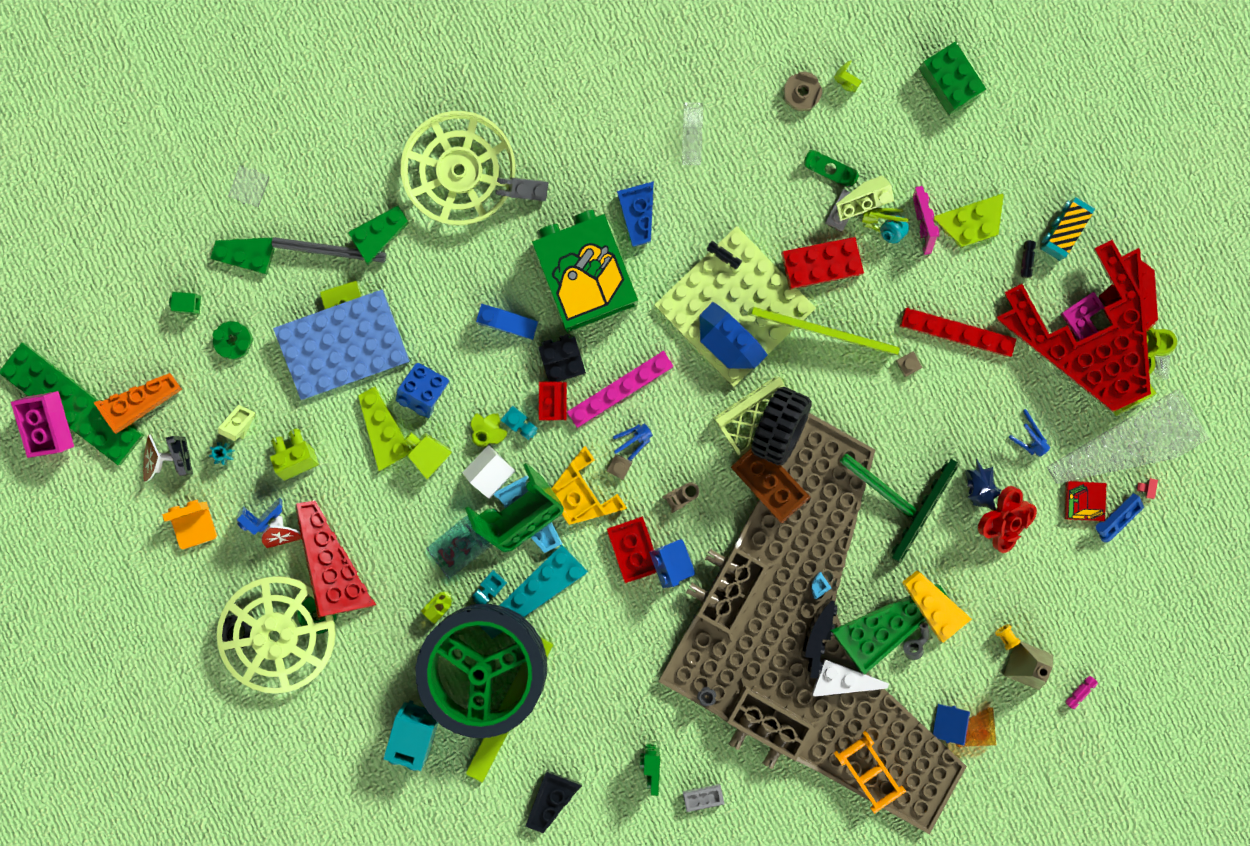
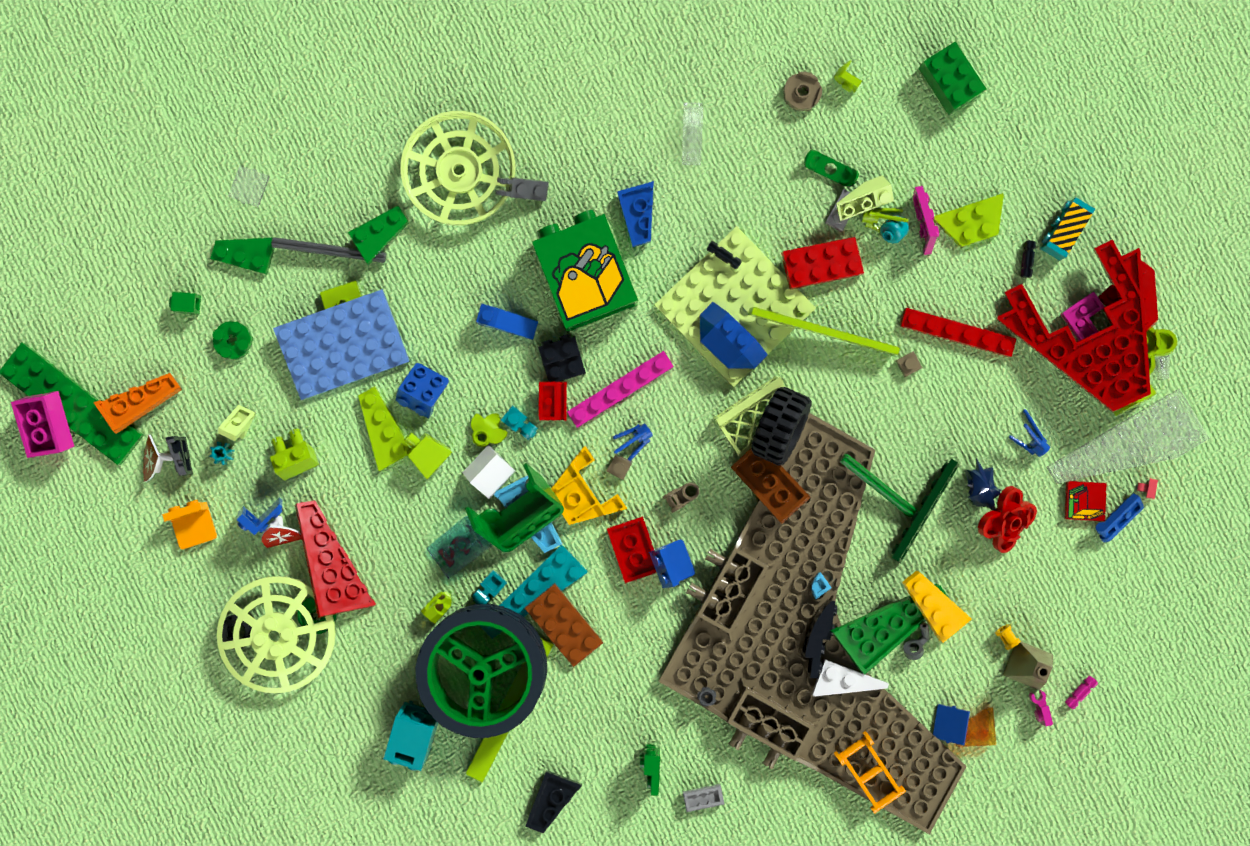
(564, 624): none -> dark orange plate
(1042, 710): none -> dark pink plate

